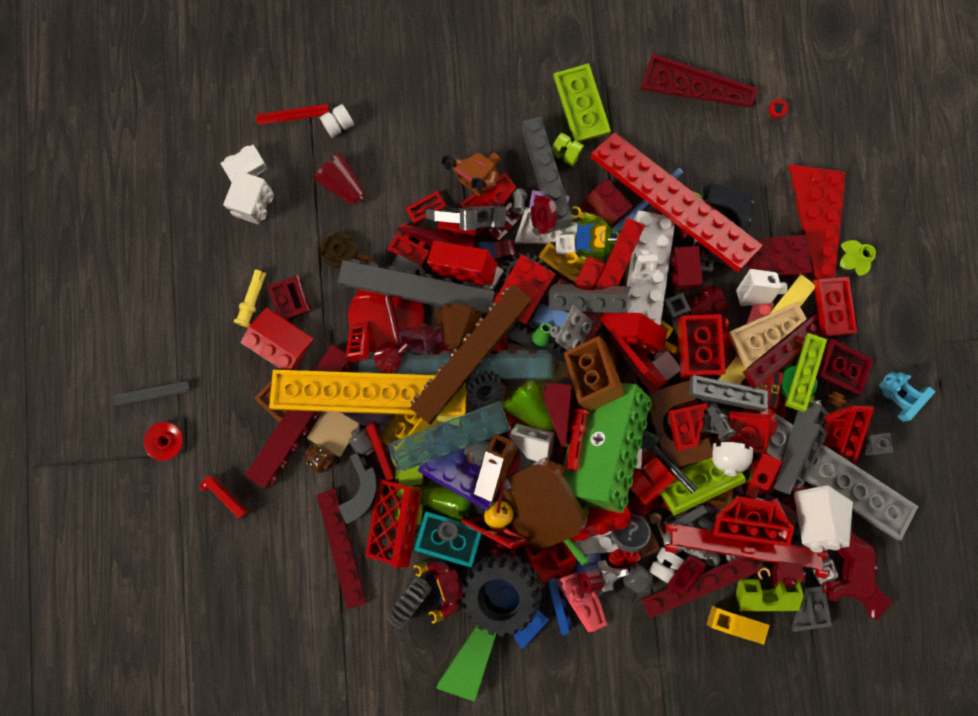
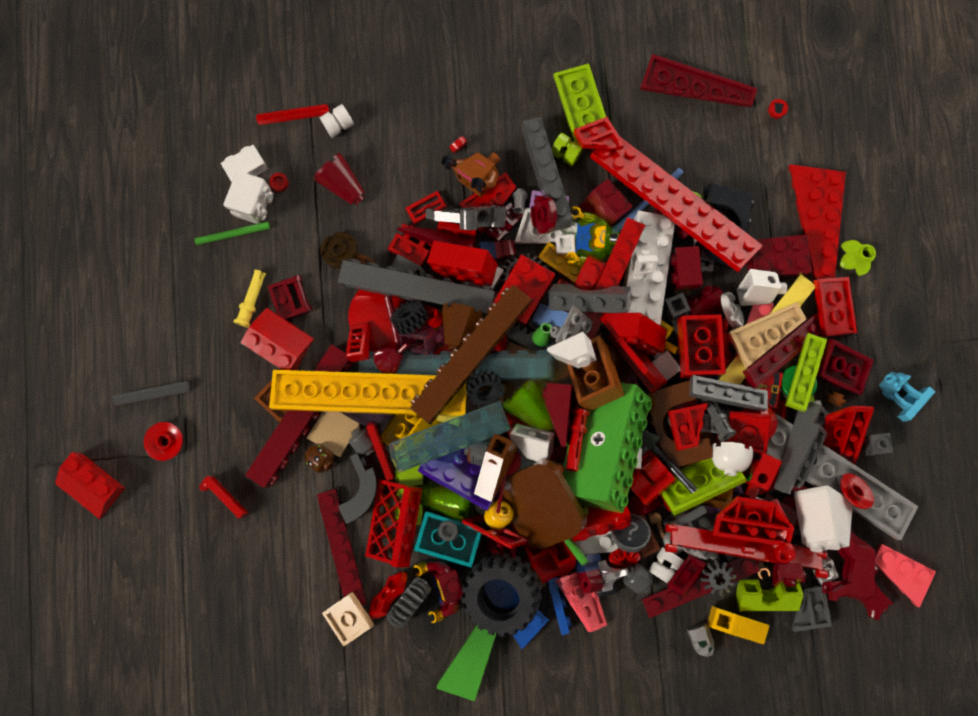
(88, 484): none -> red slope
(232, 233): none -> bright green bar
(278, 182): none -> red tile
(348, 619): none -> tan tile
(394, 586): none -> red tile
(409, 317): none -> black tyre
(435, 316): none -> red beam
(457, 145): none -> red tile
(574, 351): none -> white slope
(599, 135): none -> red wing
(701, 639): none -> light grey rock
(725, 573): none -> dark grey gear
(732, 312): none -> white tile
(785, 552): none -> red tile
(856, 491): none -> red dish
(908, 575): none -> coral wing

